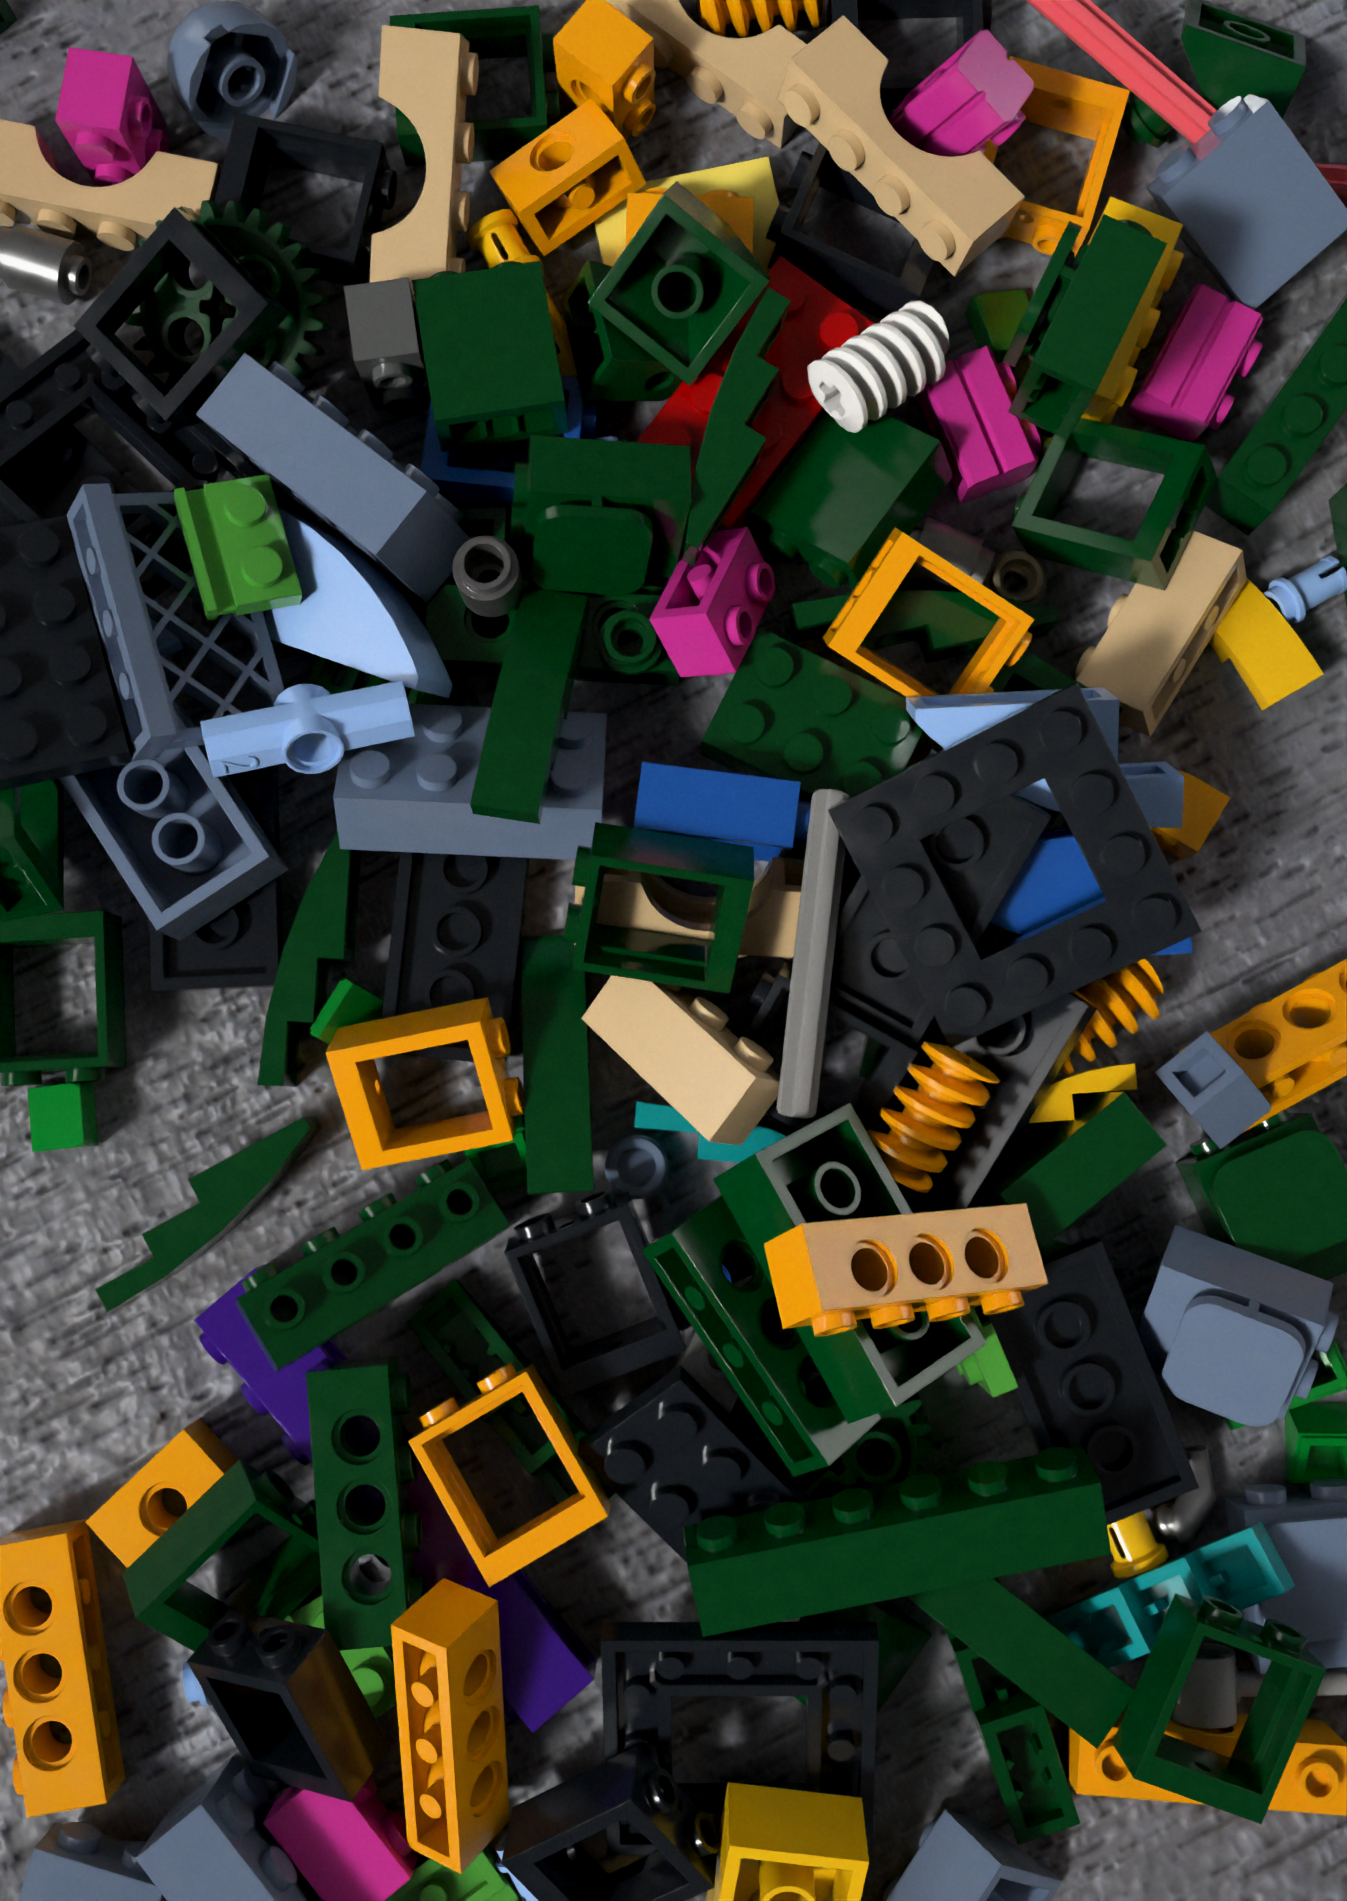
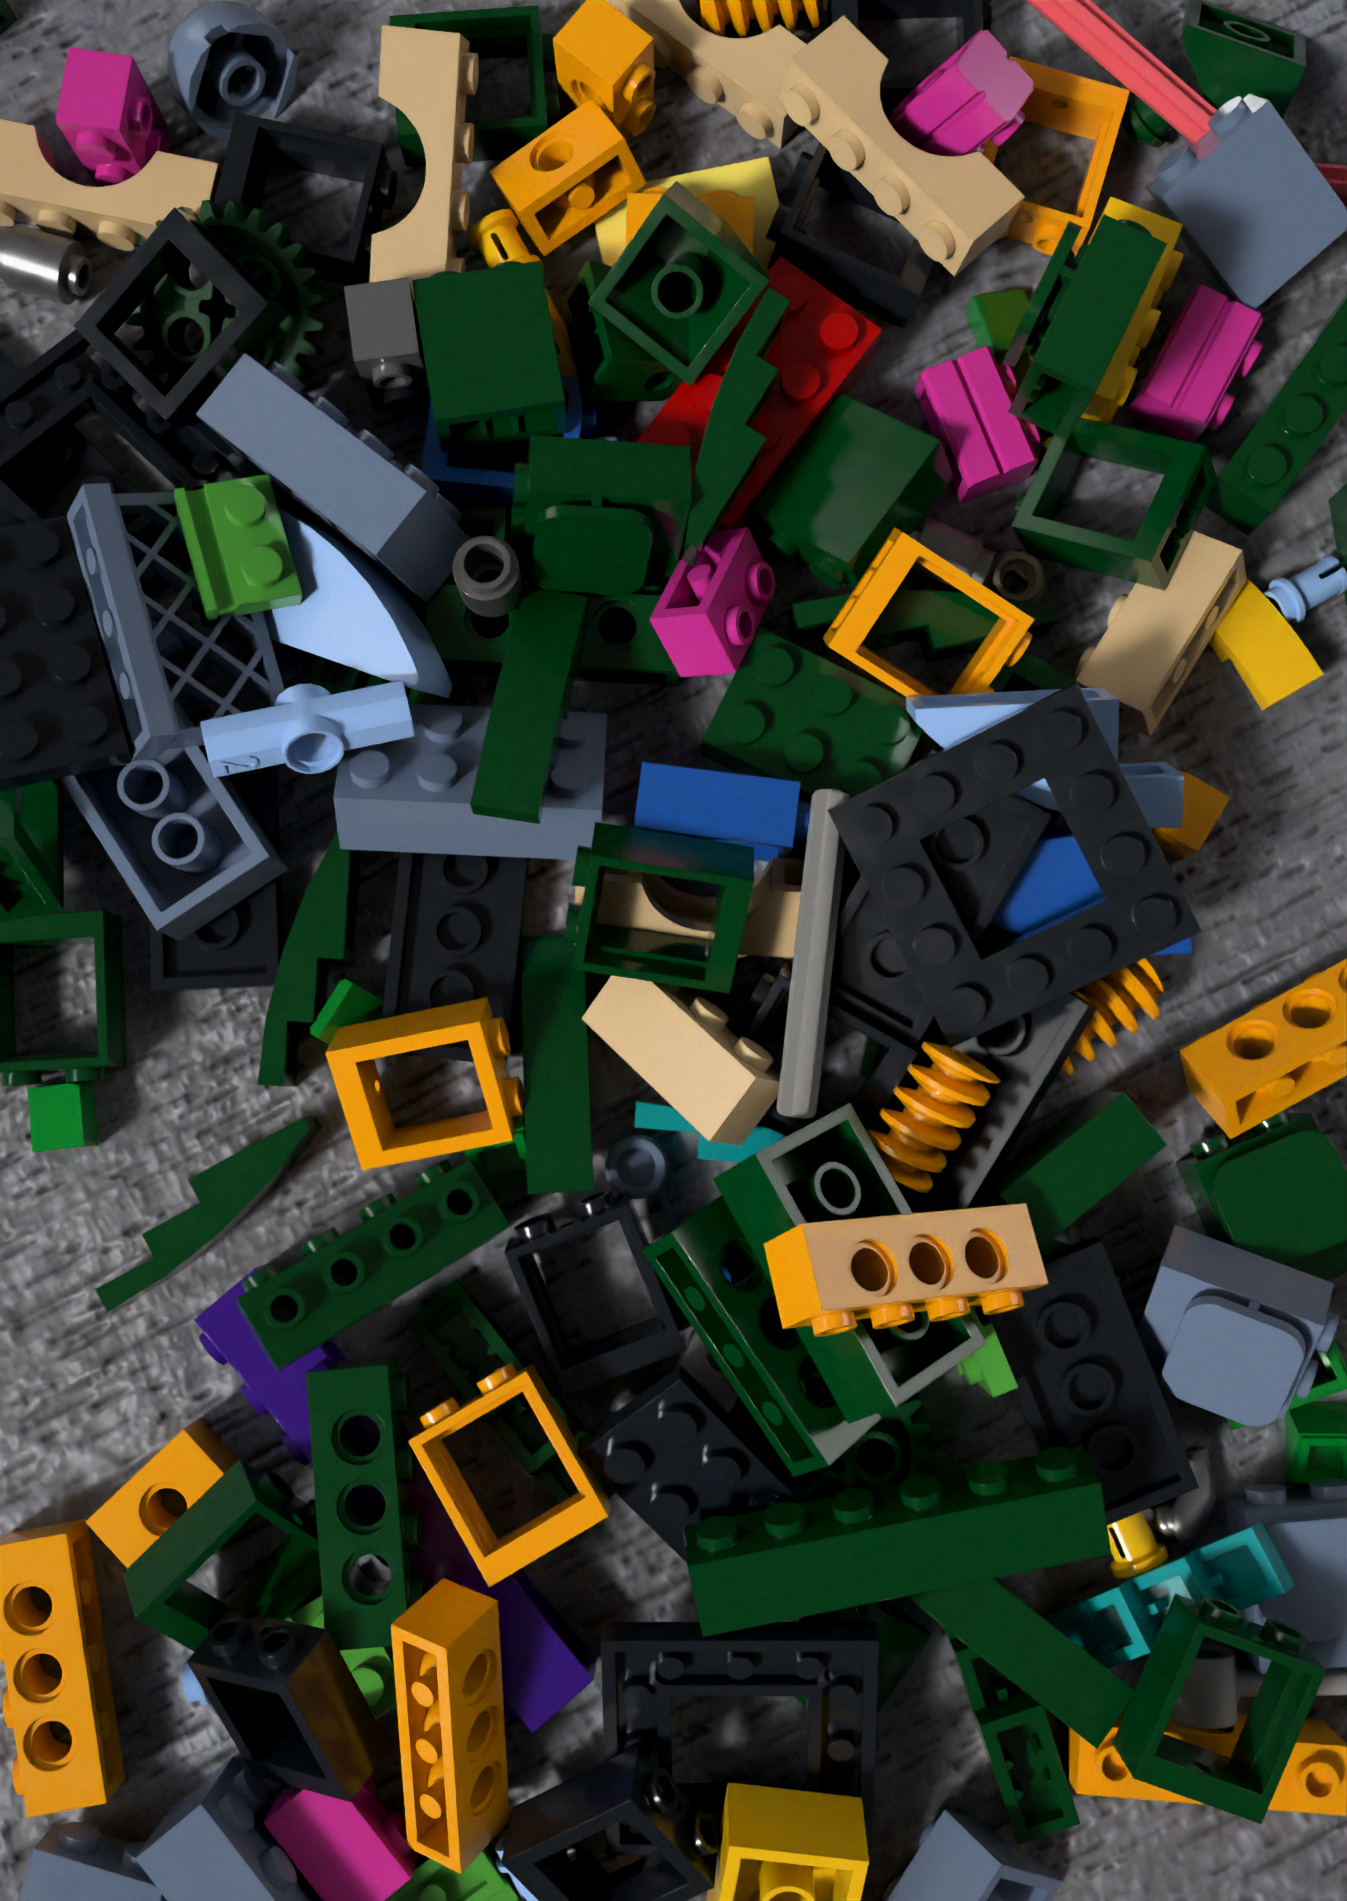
(623, 624): dark green plate -> none
(881, 366): white piece -> none
(1058, 1100): yellow slope -> none
(1214, 1089): sand blue panel -> none

